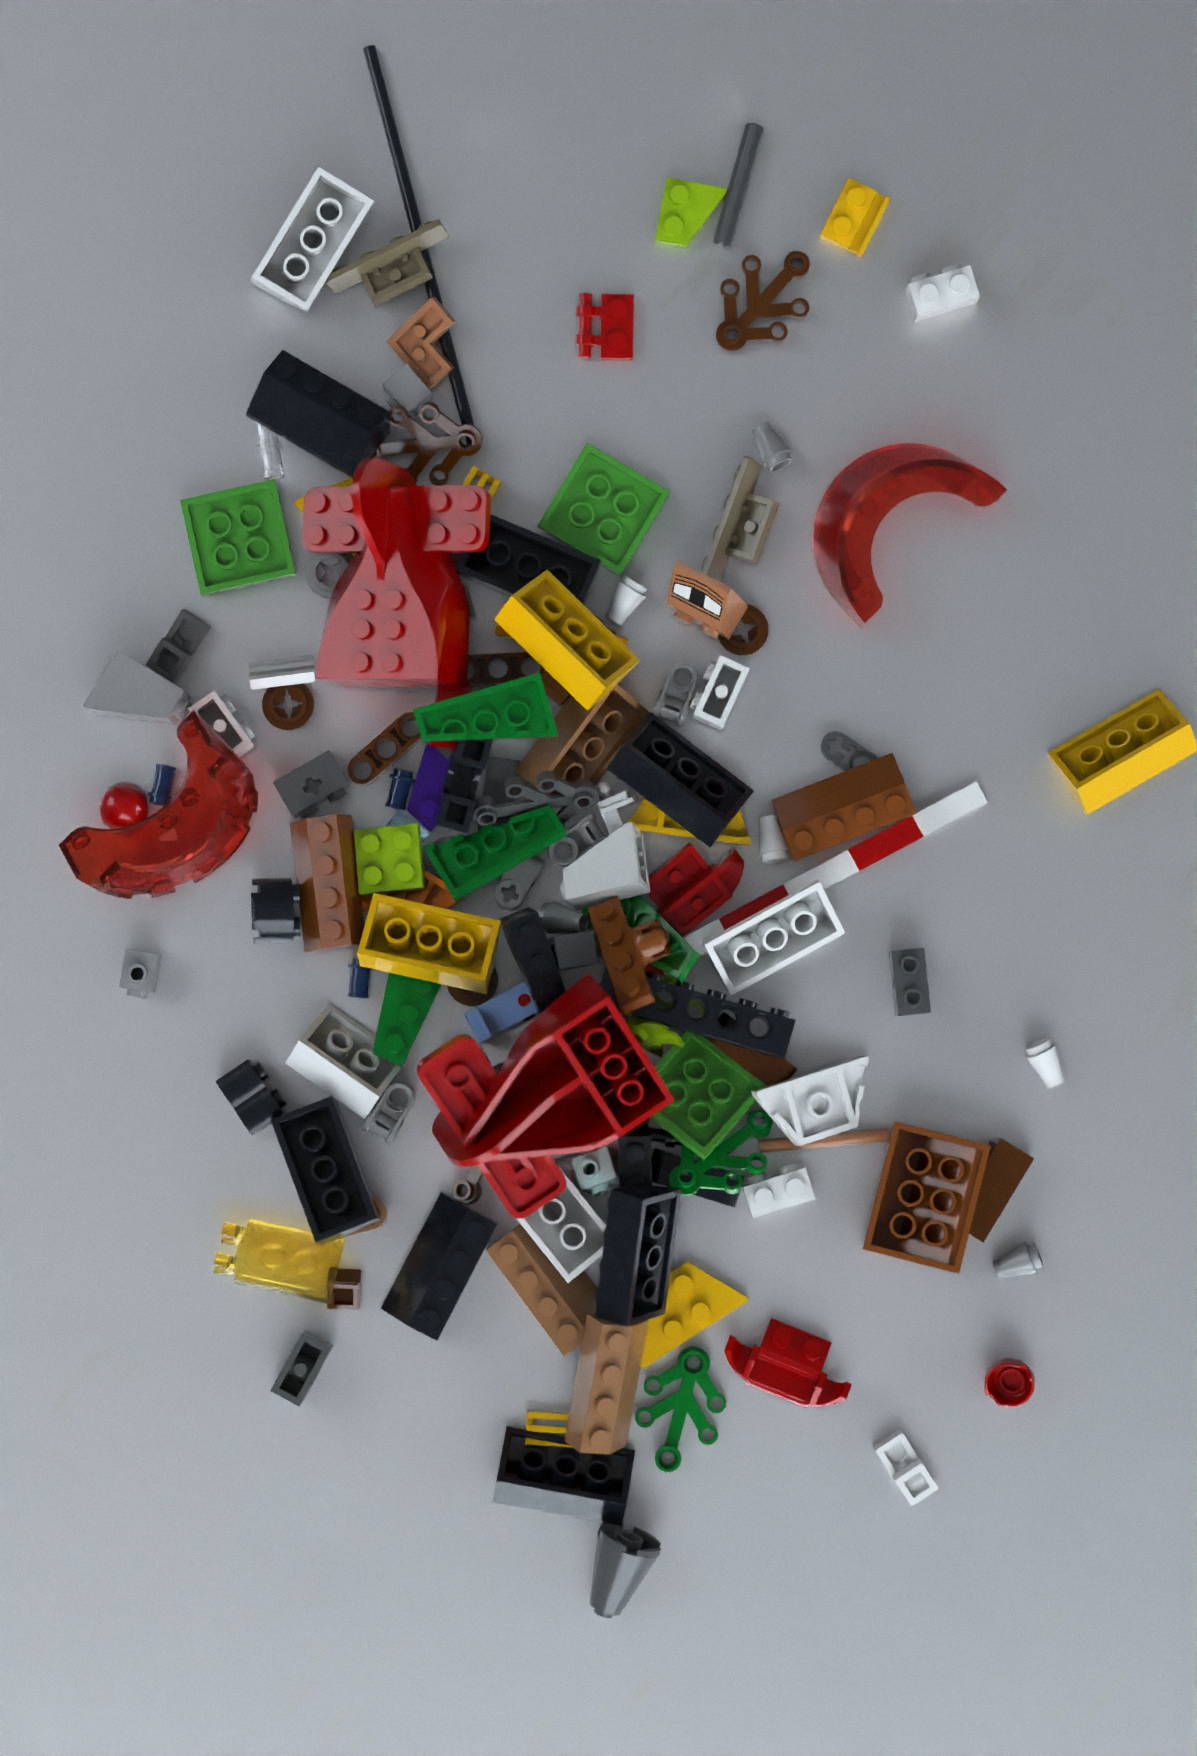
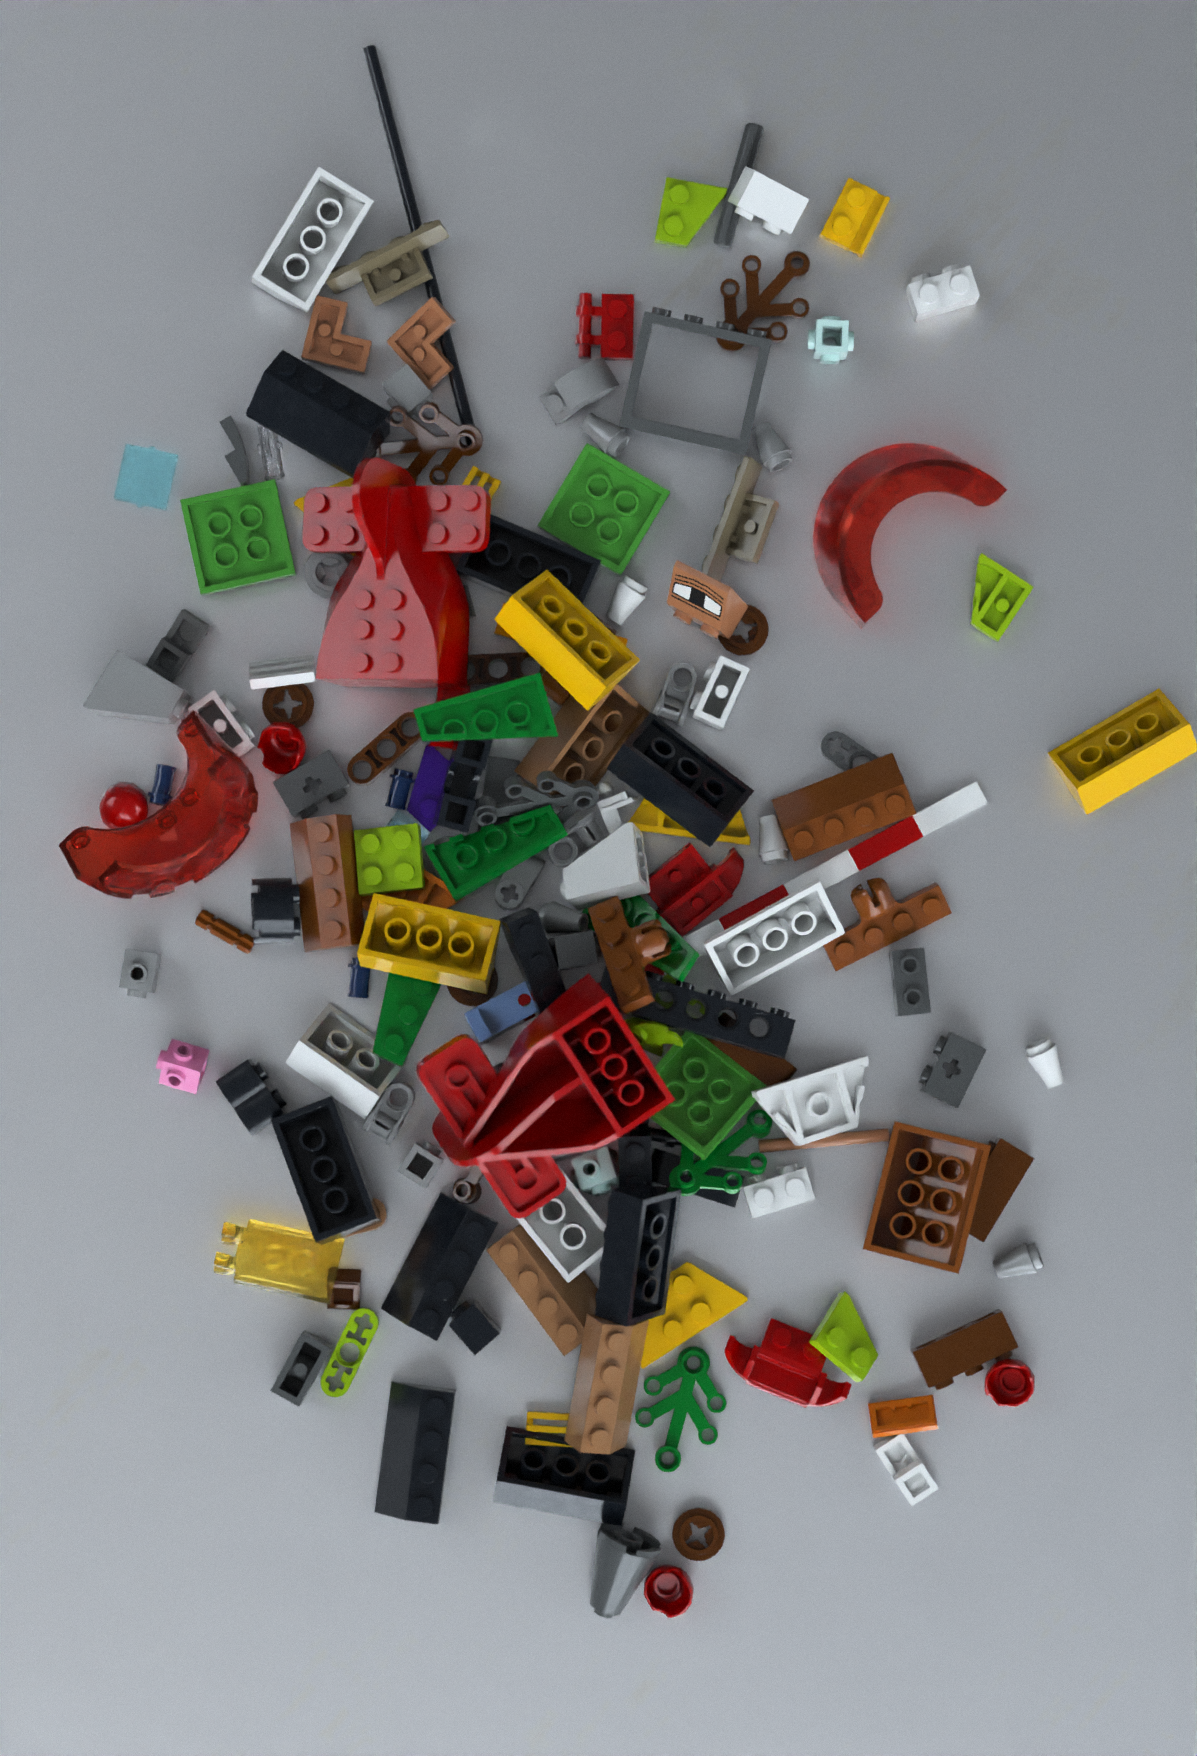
(146, 477): none -> clear light blue piece
(182, 1066): none -> bright pink brick
(225, 931): none -> dark orange axle
(238, 458): none -> dark grey slope
(282, 747): none -> red hair
(326, 342): none -> nougat plate
(331, 1370): none -> lime beam
(415, 1452): none -> black slope
(421, 1163): none -> light grey brick
(474, 1326): none -> black brick
(579, 388): none -> light grey brick
(606, 435): none -> light grey cone
(669, 1590): none -> red hair
(694, 324): none -> dark grey window
(695, 1549): none -> reddish brown gear
(767, 200): none -> white brick
(832, 328): none -> light aqua brick
(845, 1339): none -> lime wing
(884, 920): none -> dark orange plate
(903, 1416): none -> orange plate
(964, 1350): none -> reddish brown brick
(967, 1058): none -> dark grey brick
(996, 597): none -> lime wing

